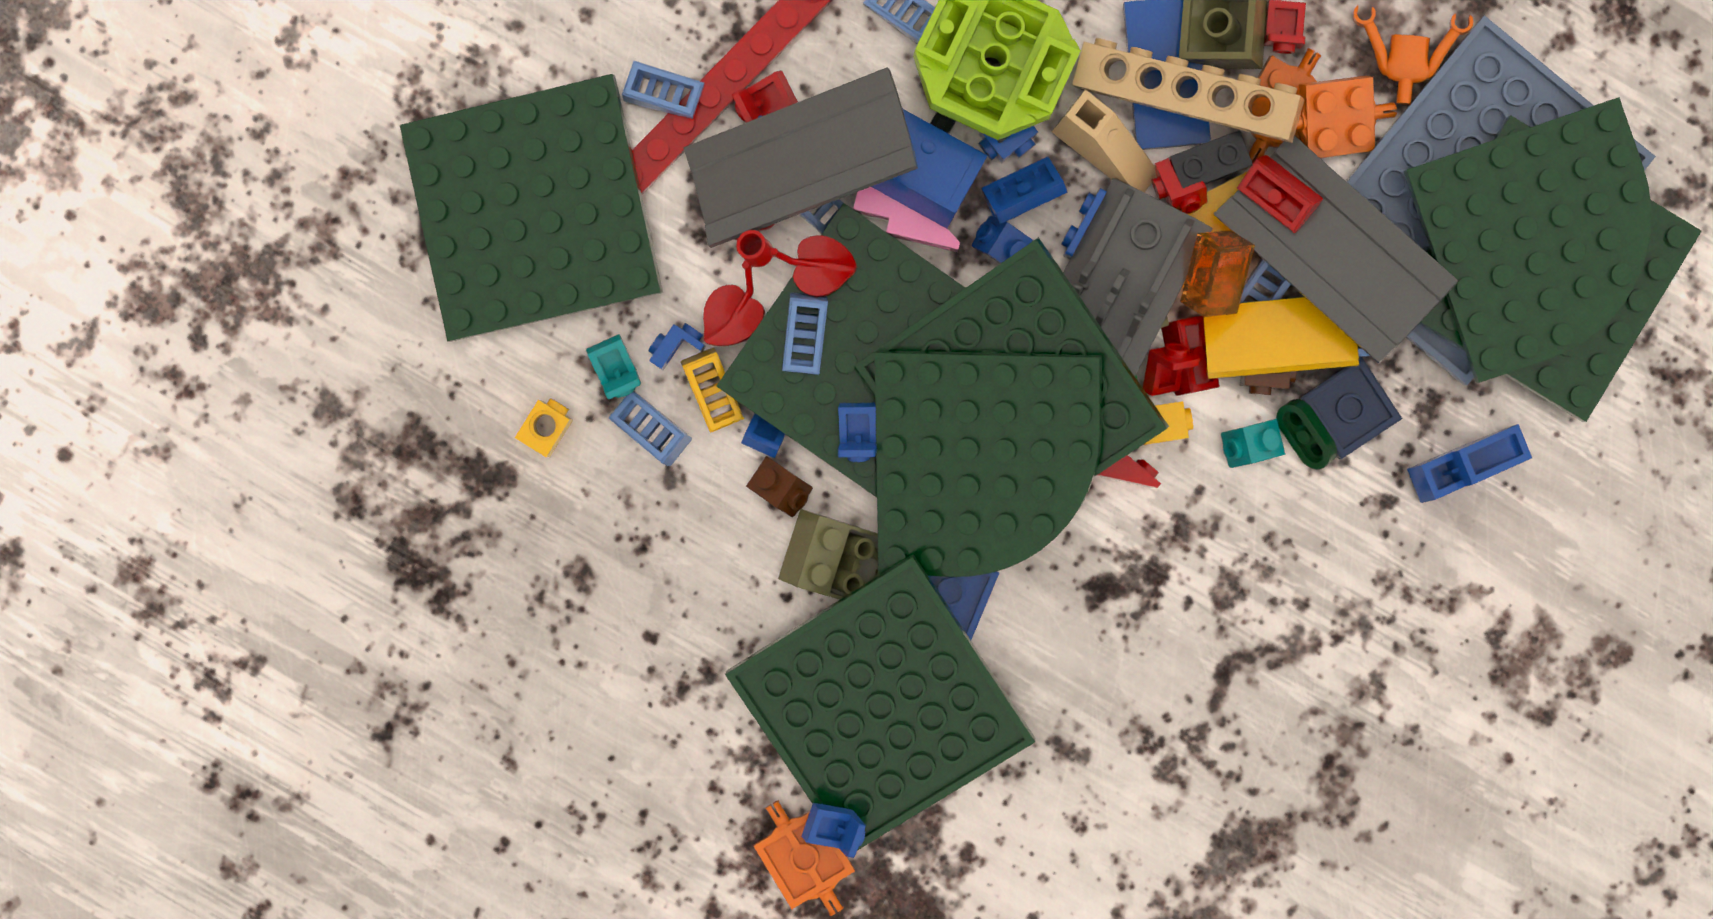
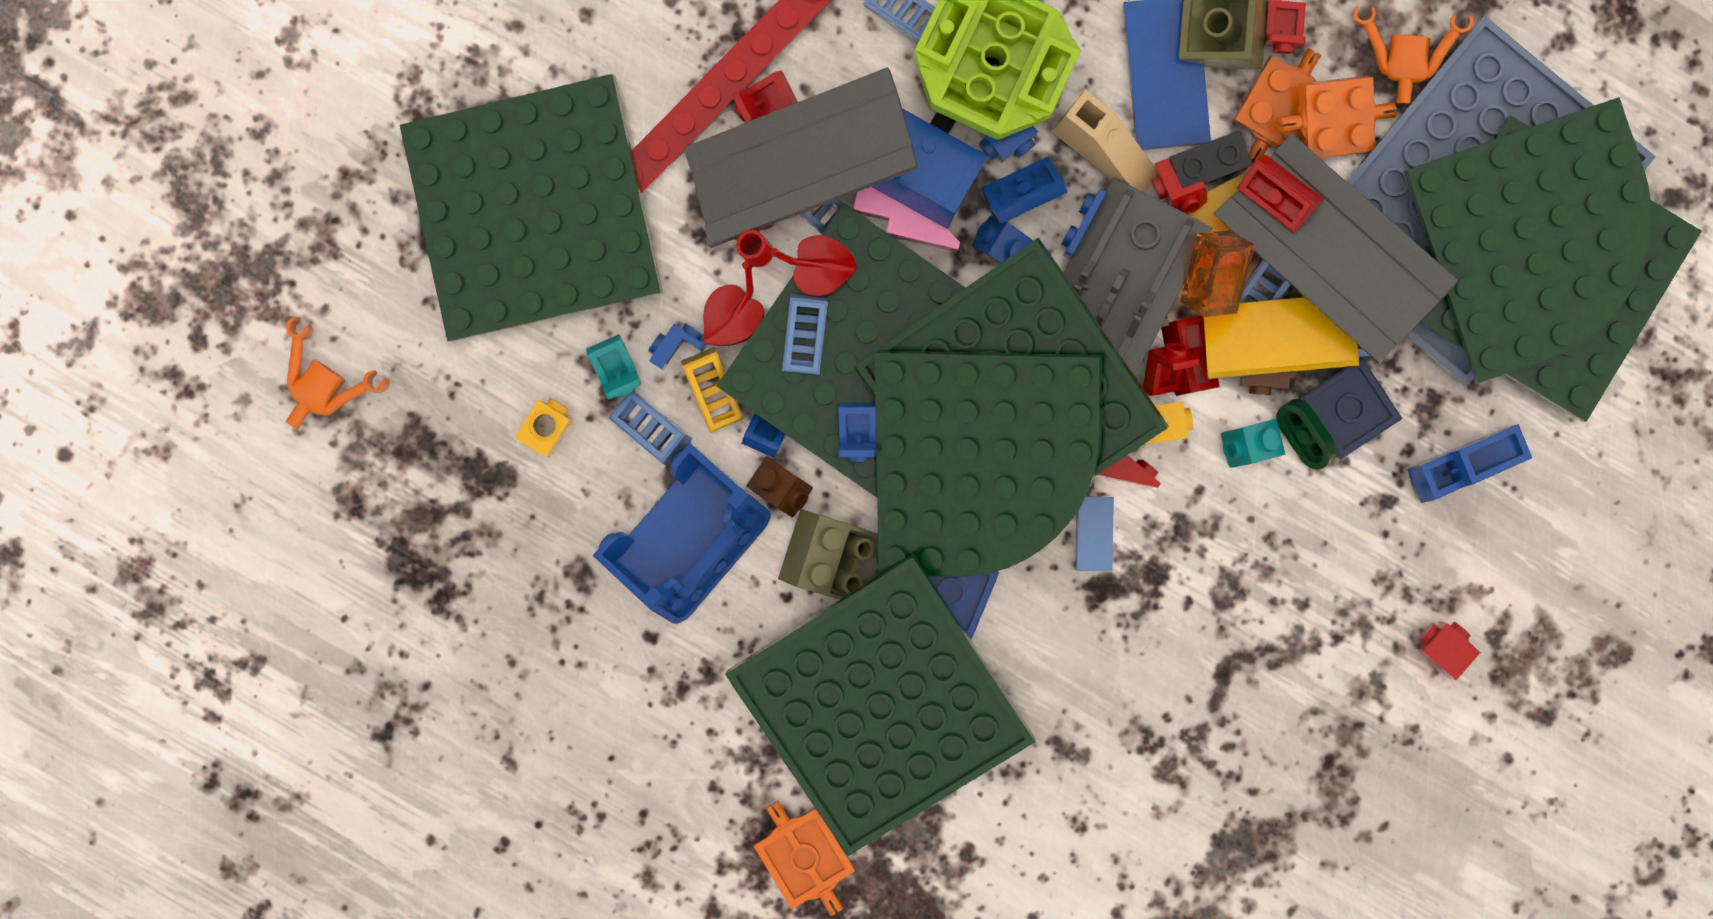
(319, 384): none -> orange piece
(639, 71): medium blue slope -> none
(685, 538): none -> blue windscreen
(834, 828): blue bracket -> none
(1094, 534): none -> medium blue slope
(1278, 123): tan brick -> none
(1447, 648): none -> red brick

